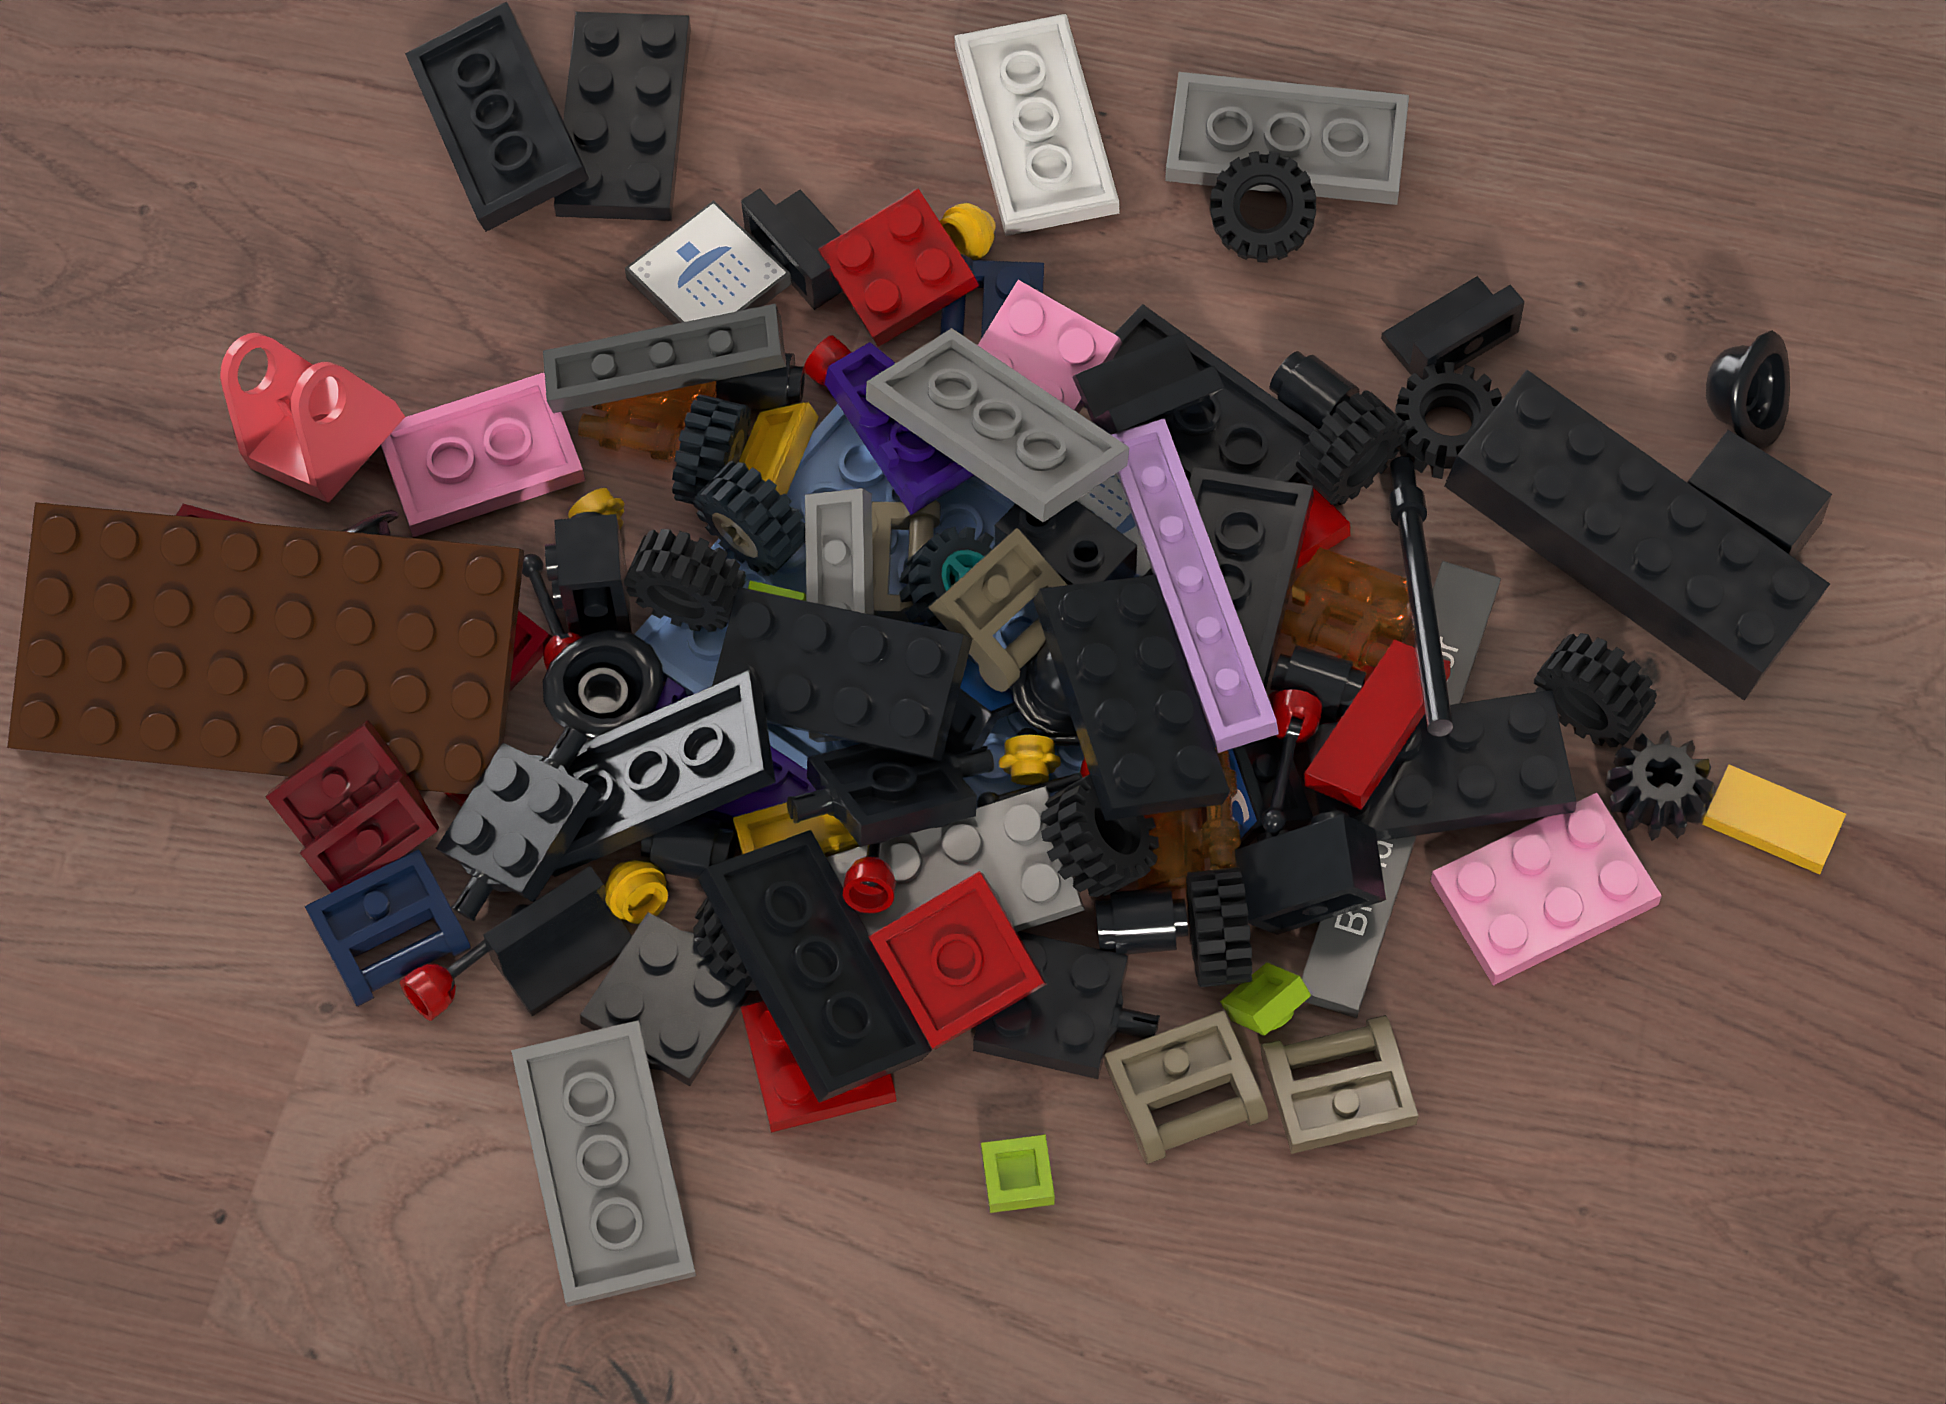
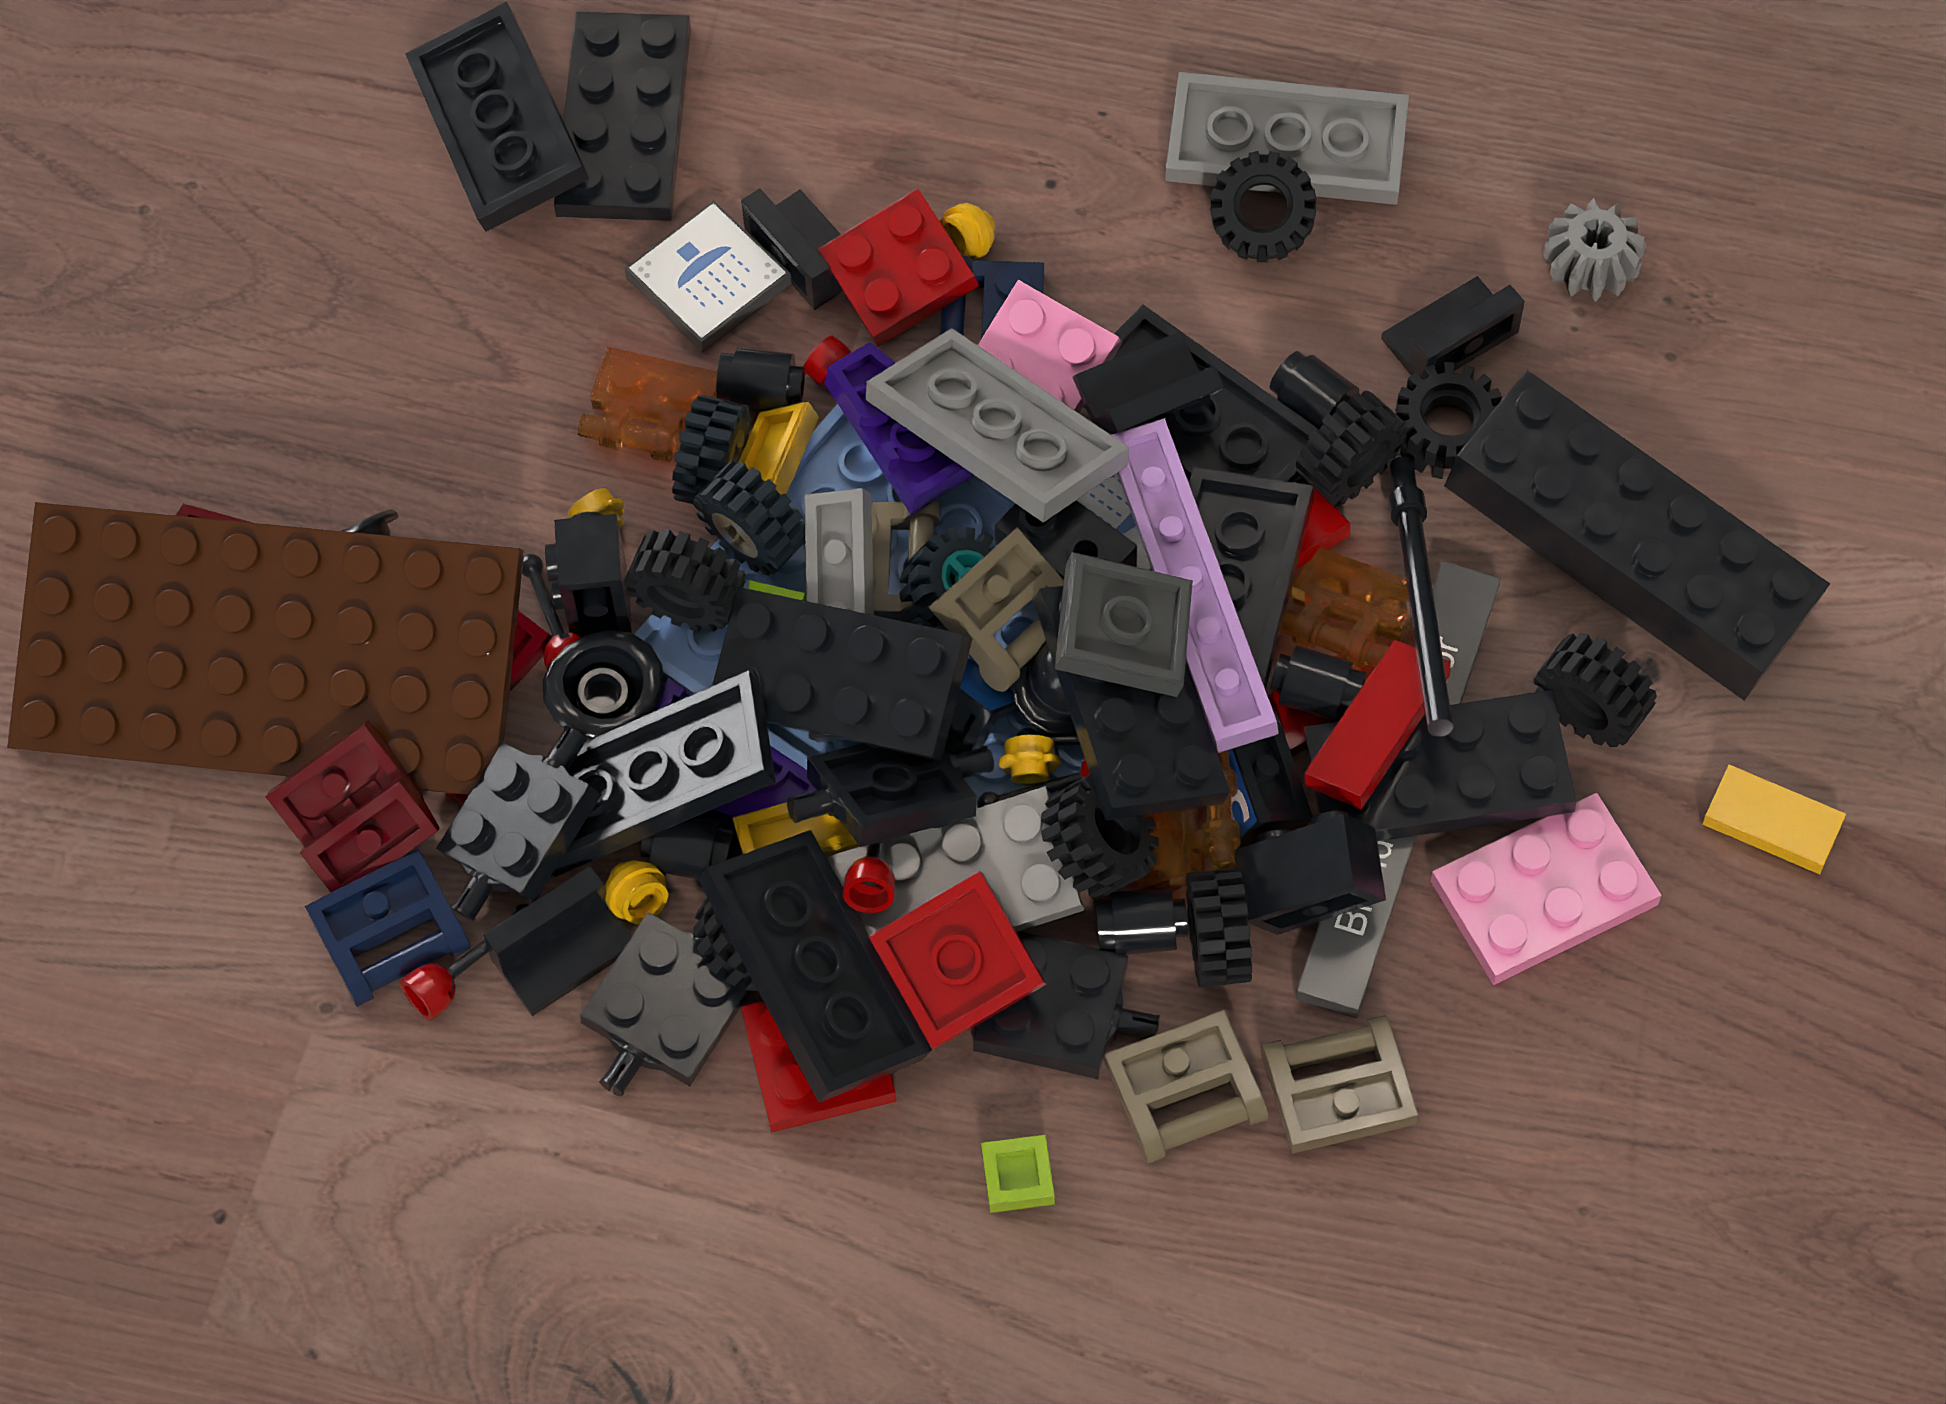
(305, 419): coral hose -> none
(480, 455): bright pink plate -> none
(603, 1163): light grey plate -> none
(664, 358): dark grey plate -> none
(1036, 124): white plate -> none
(1124, 624): none -> dark grey tile
(1266, 1000): lime plate -> none
(1297, 721): hinge -> none
(1594, 249): none -> light grey gear
(1644, 769): black gear -> none
(1752, 389): black hat -> none
(1762, 492): black brick -> none

